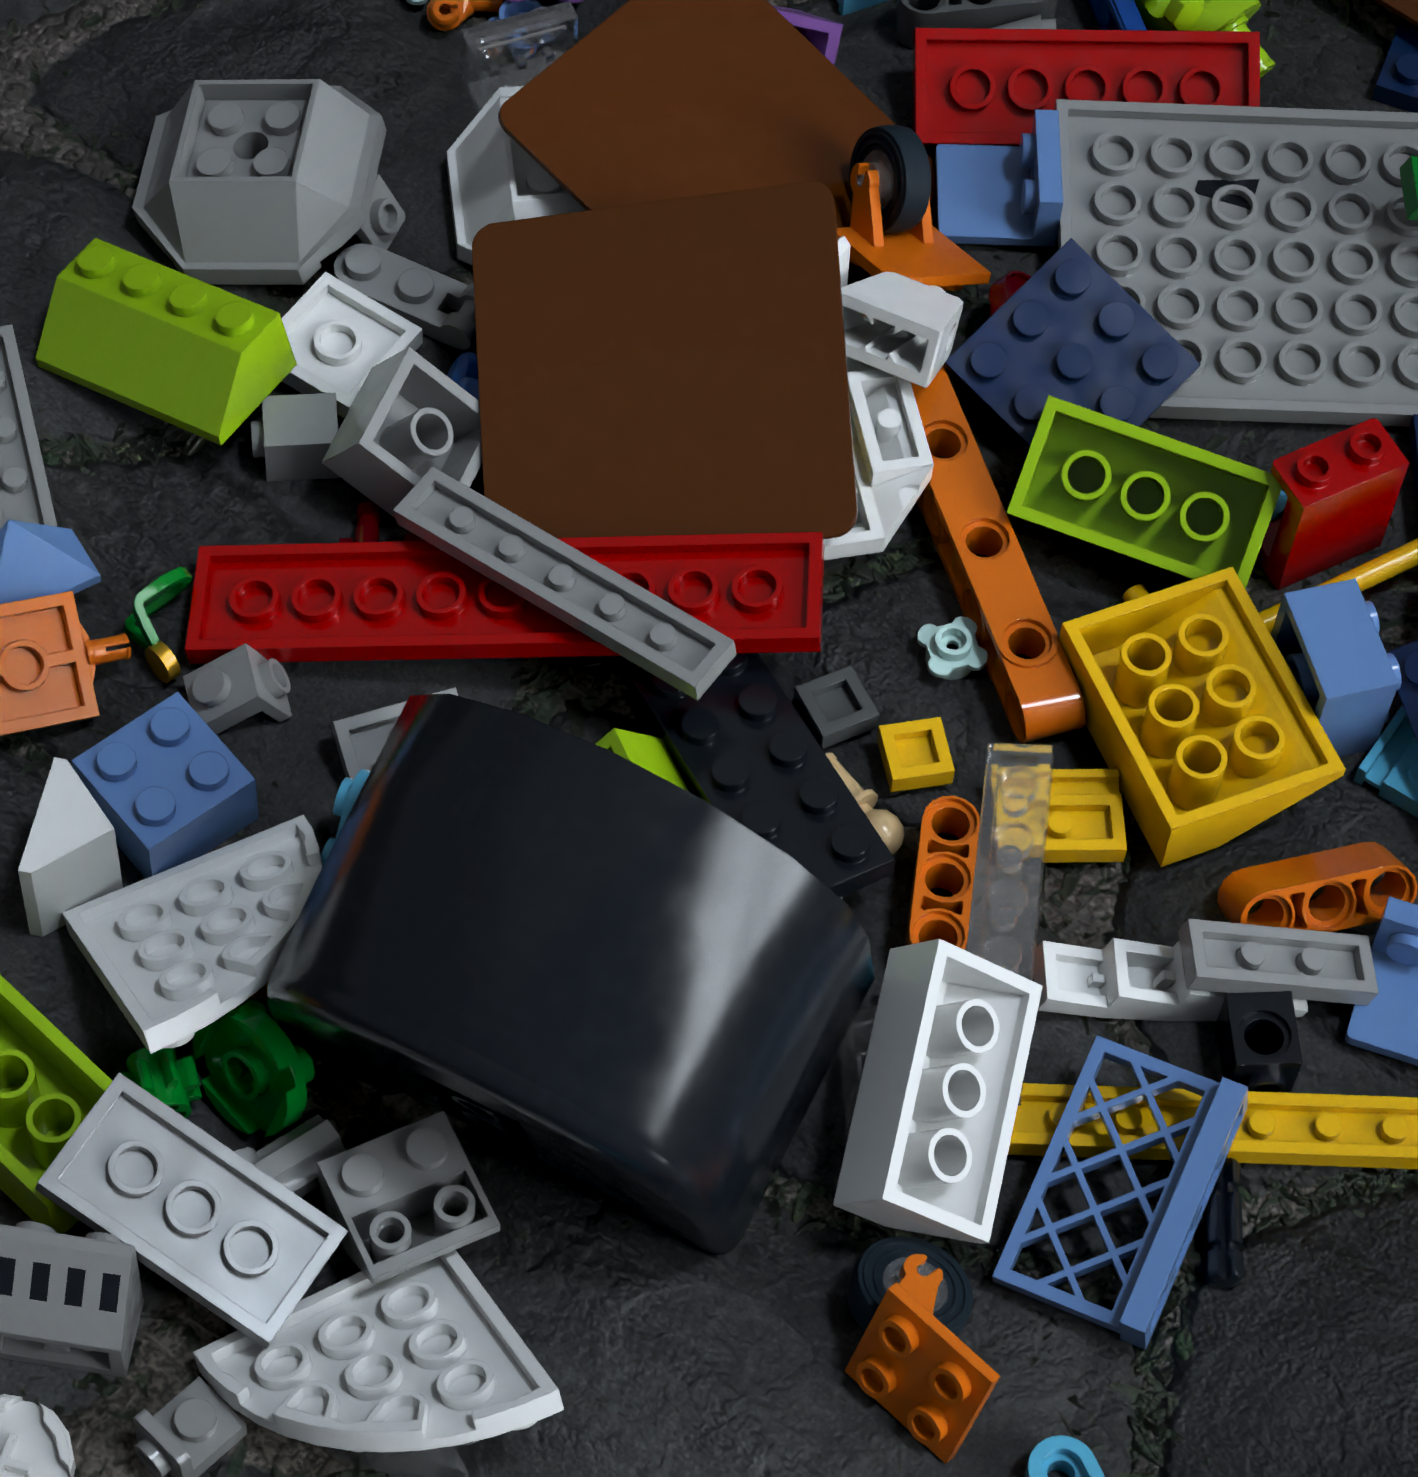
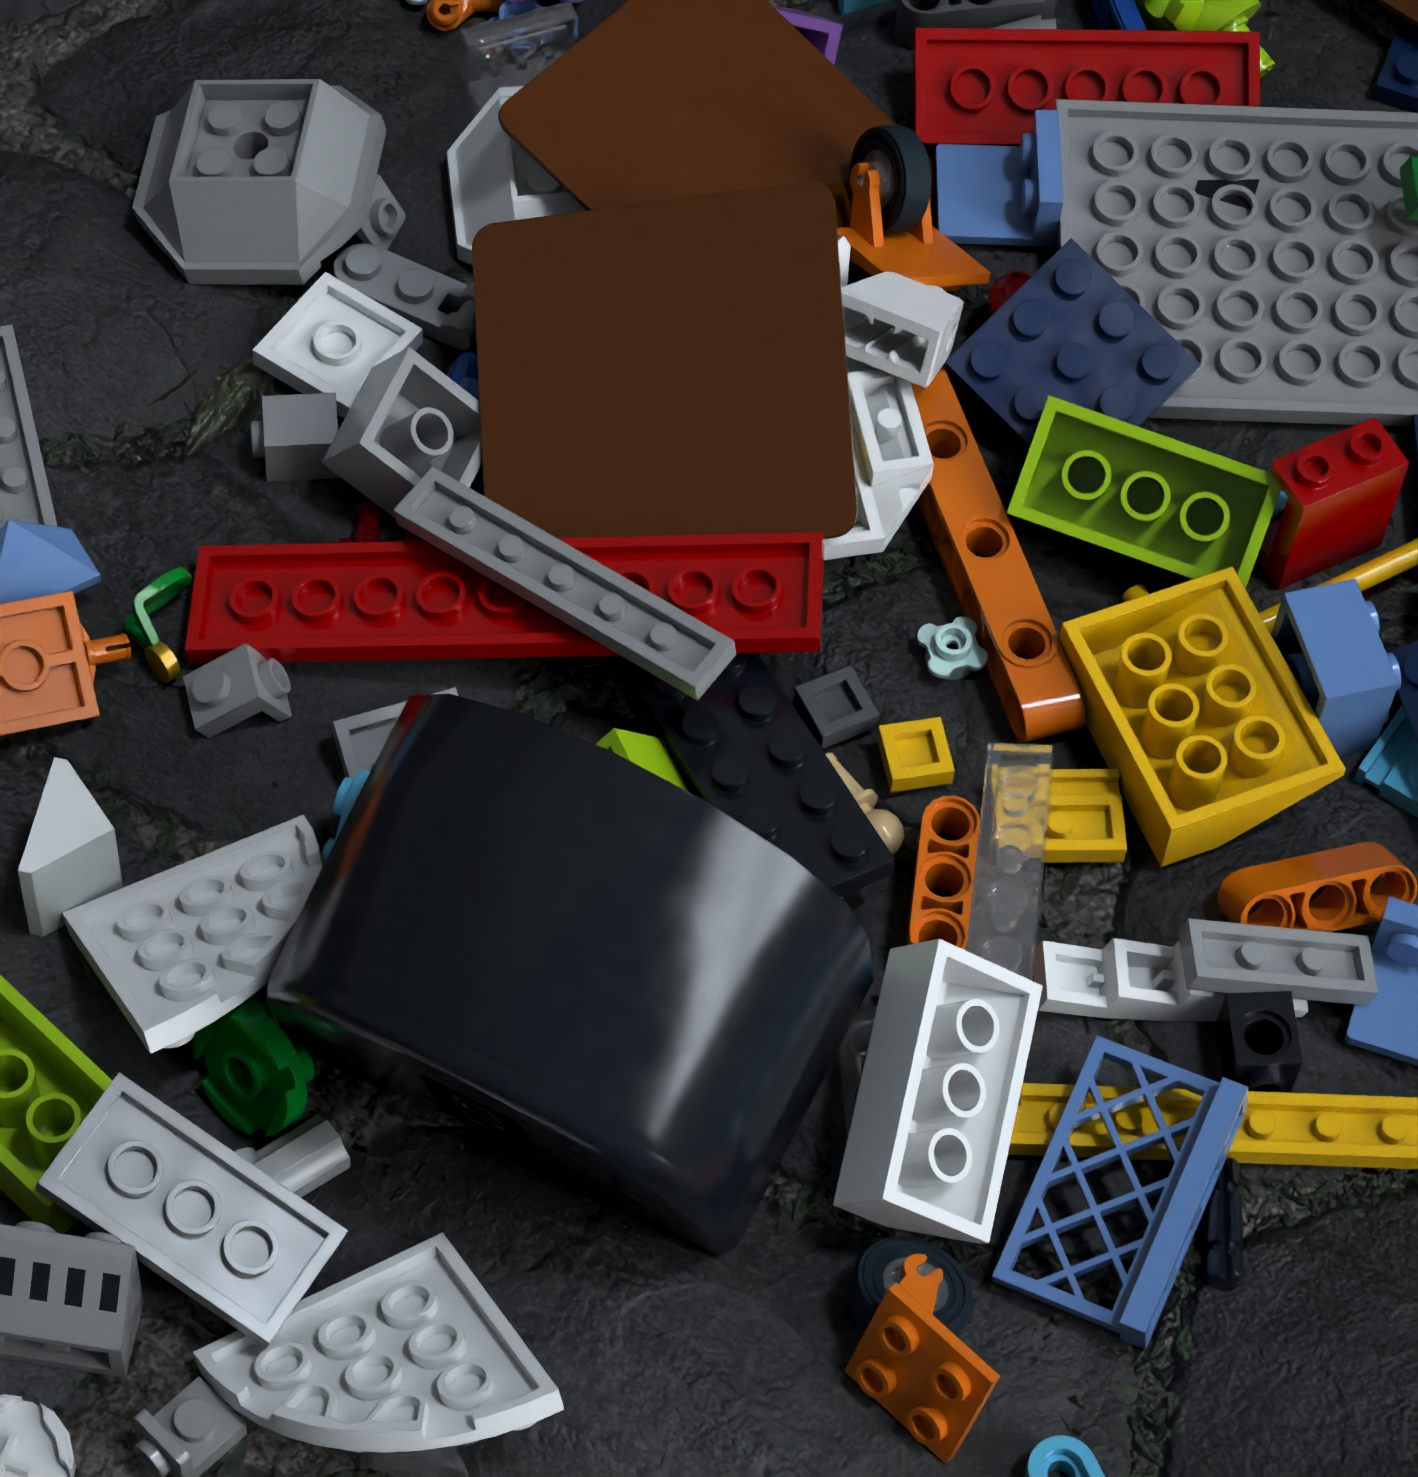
(162, 341): lime slope -> none
(166, 1077): green gear -> none
(168, 787): medium blue brick -> none
(405, 1198): light grey slope -> none

